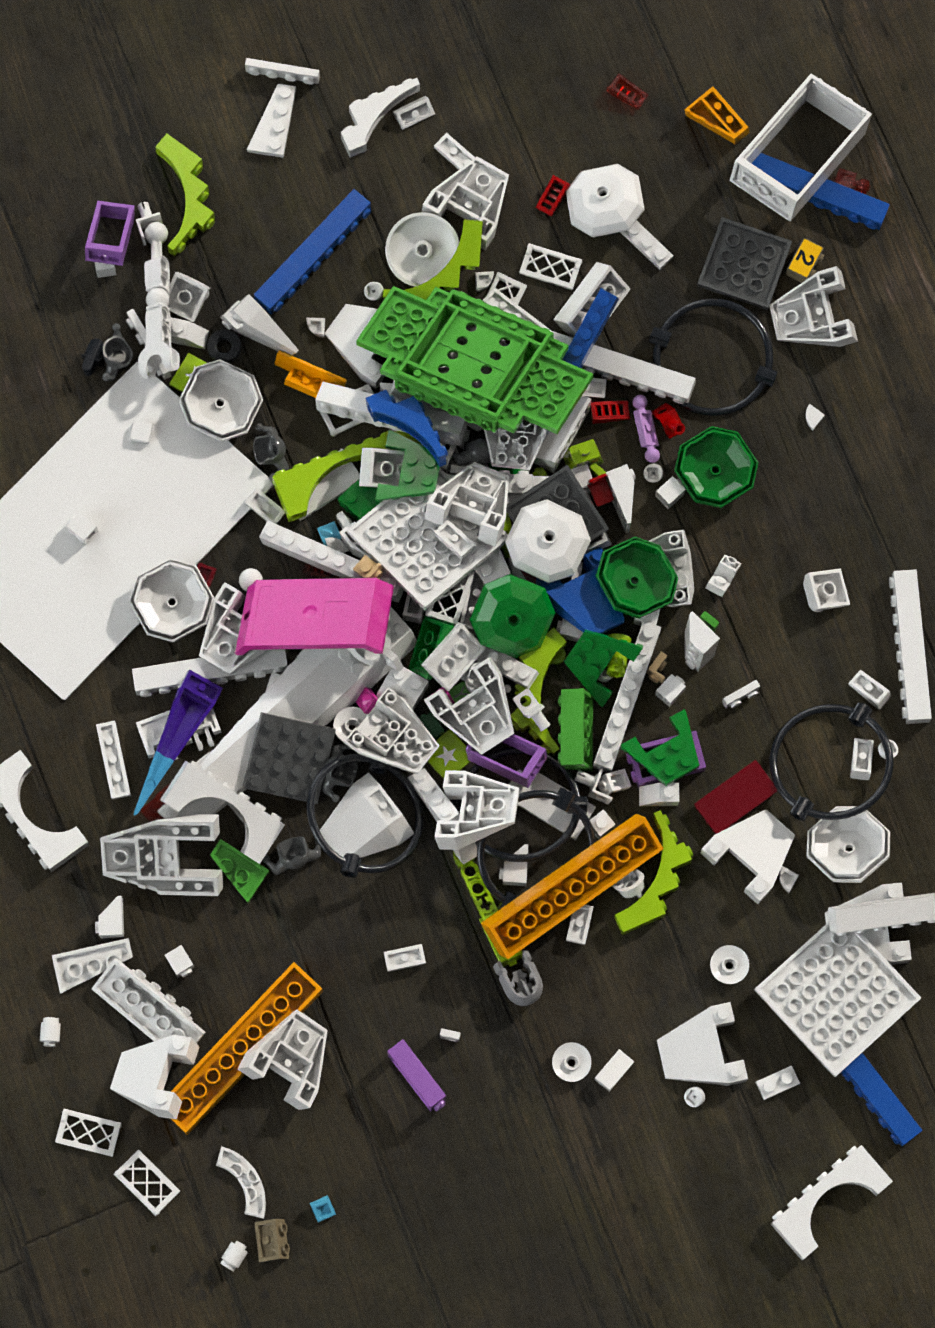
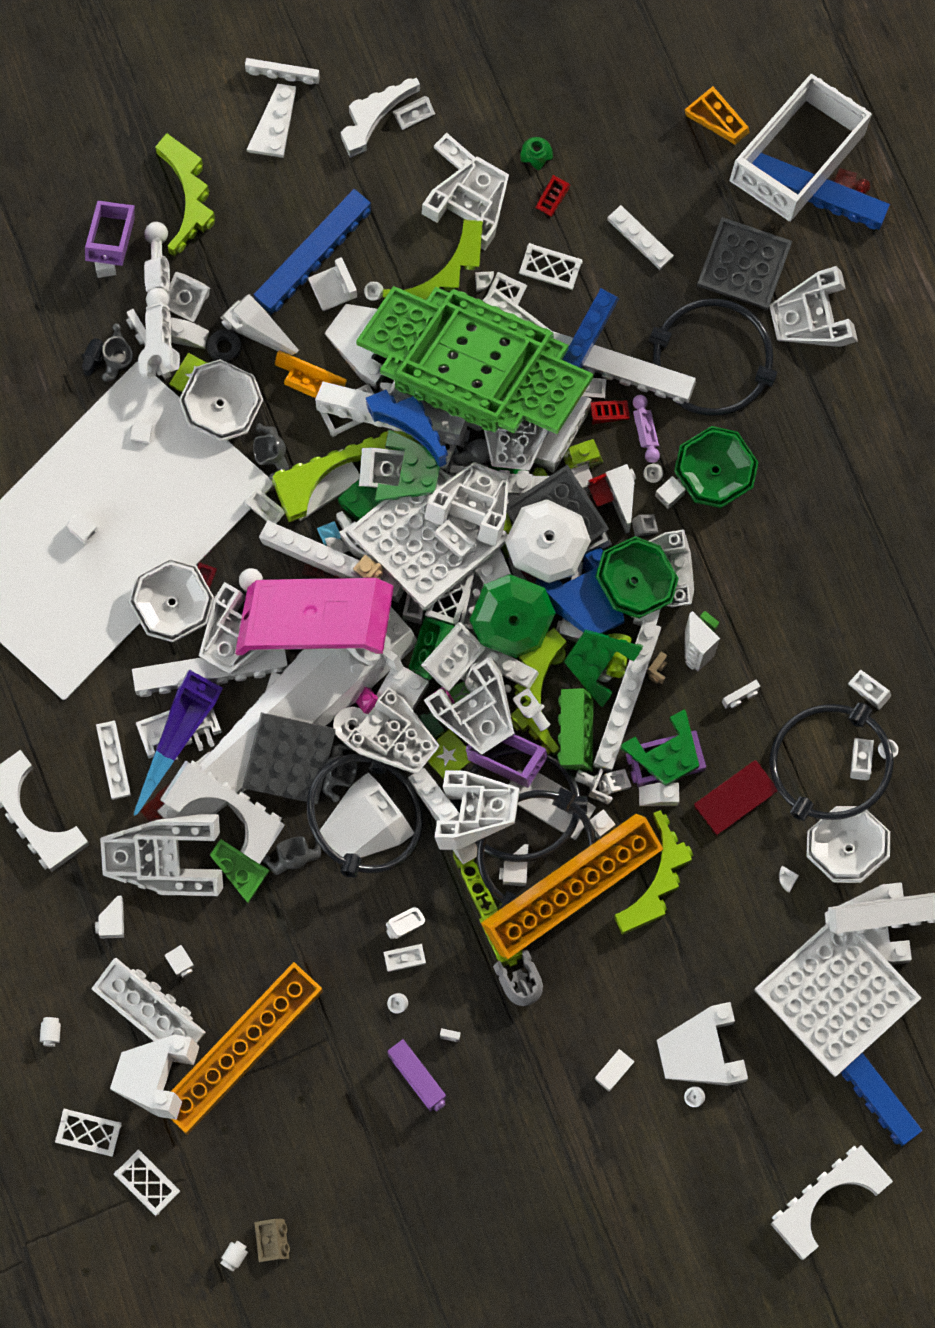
(85, 963): white wing -> none
(146, 218): white bracket -> none
(248, 1179): white tile -> none
(295, 1053): white wedge -> none
(316, 326): white tile -> none
(322, 1208): medium azure tile -> none
(333, 286): none -> white bracket
(397, 1003): none -> white tile
(404, 923): none -> white piece
(420, 247): white dish -> none
(537, 158): none -> green piece
(574, 1052): white dish -> none
(579, 303): white slope -> none
(579, 925): white plate -> none
(596, 470): lime tile -> none
(608, 213): white rock -> none
(624, 96): clear red slope -> none
(631, 884): white piece -> none
(644, 525): none -> light grey slope
(670, 420): red bracket -> none
(671, 689): white brick -> none
(723, 575): white slope -> none
(733, 955): white dish -> none
(759, 844): white wedge -> none
(777, 1082): white plate -> none
(805, 260): brick -> none
(813, 417): white tile -> none
(825, 590): white slope -> none
(911, 647): white brick -> none

